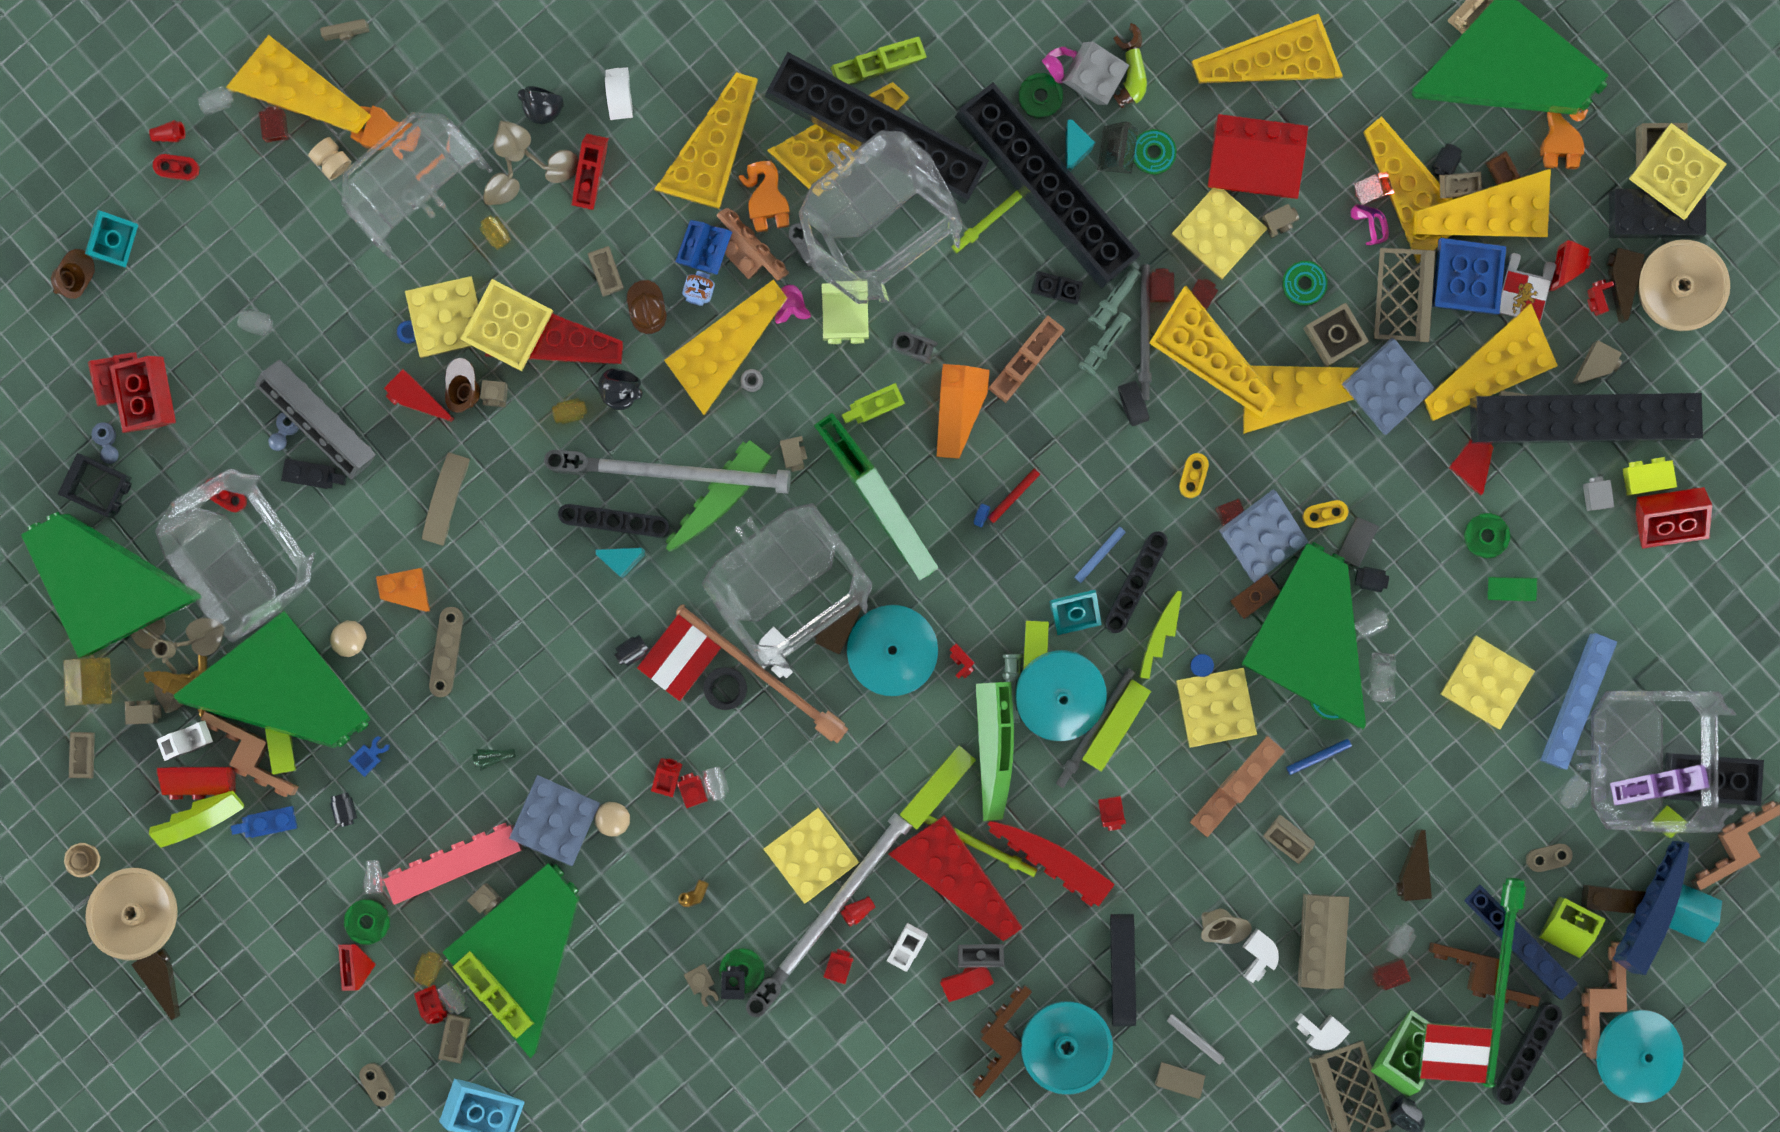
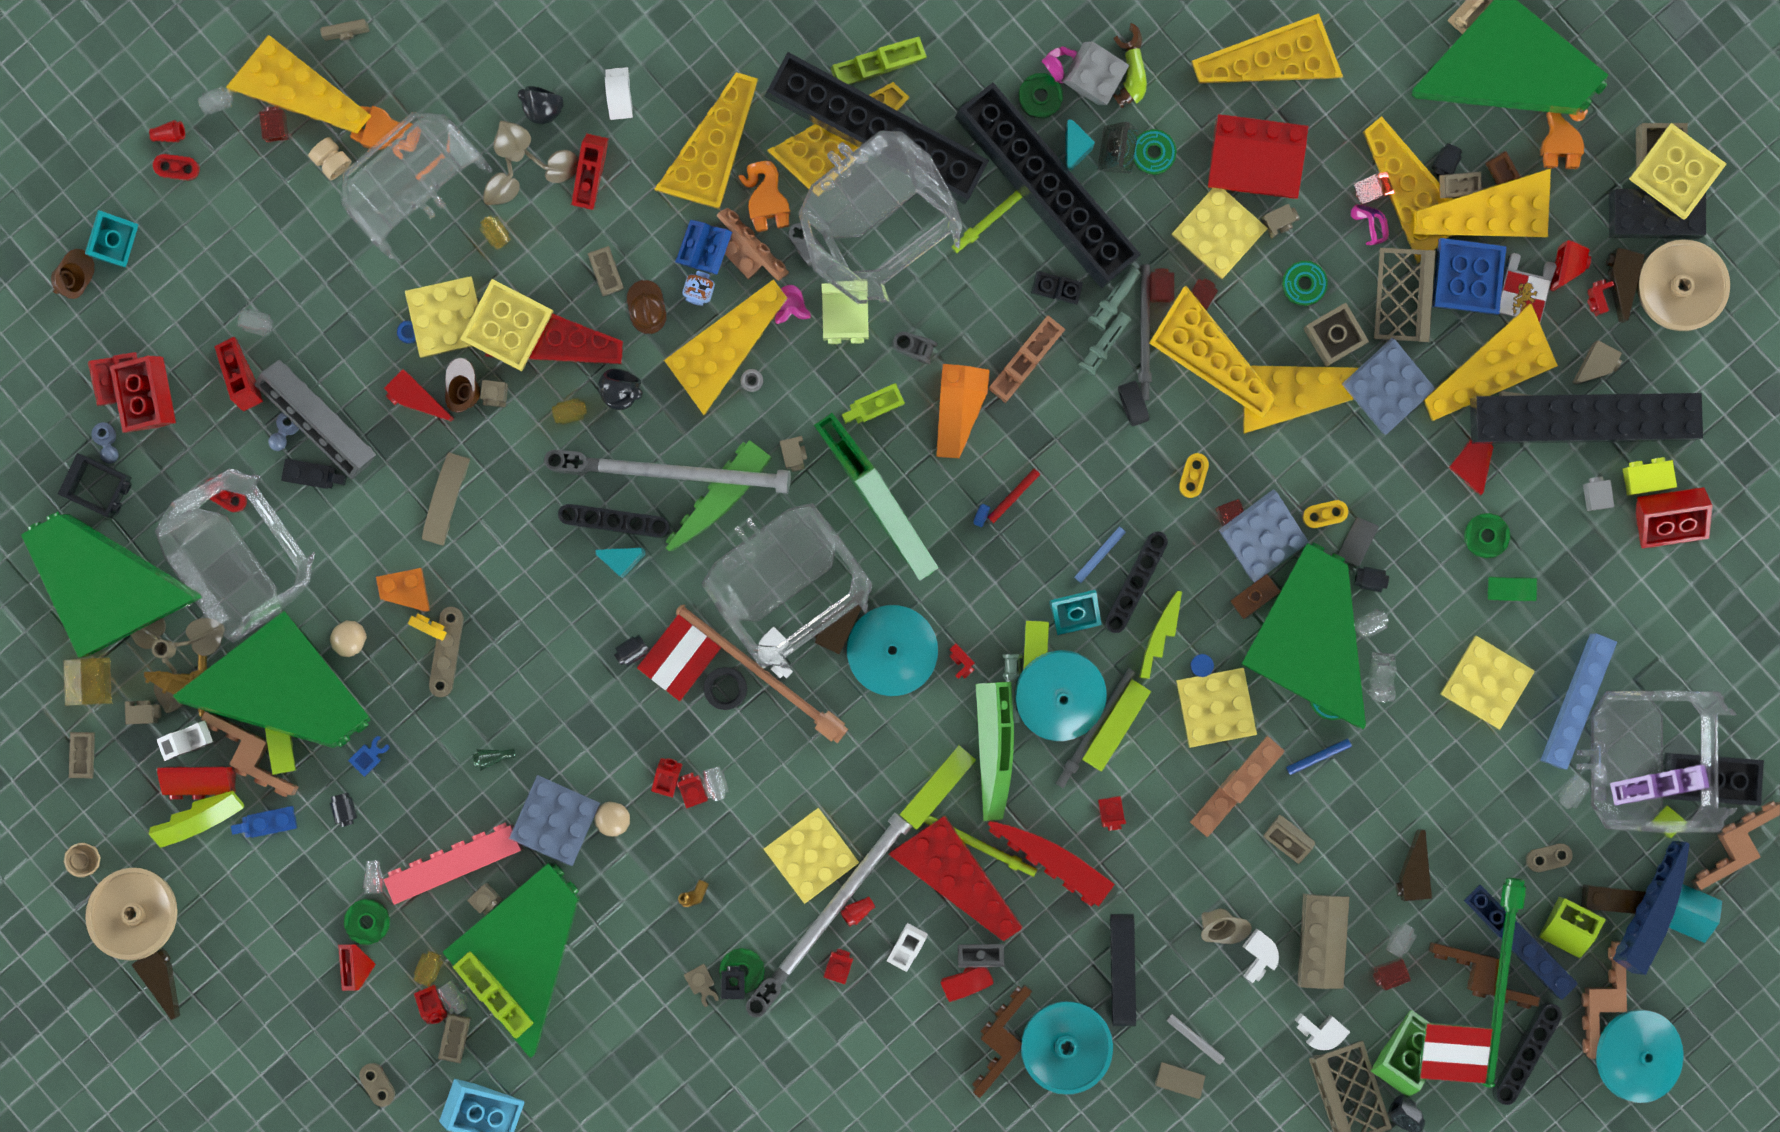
(237, 375): none -> red slope
(433, 629): none -> yellow plate

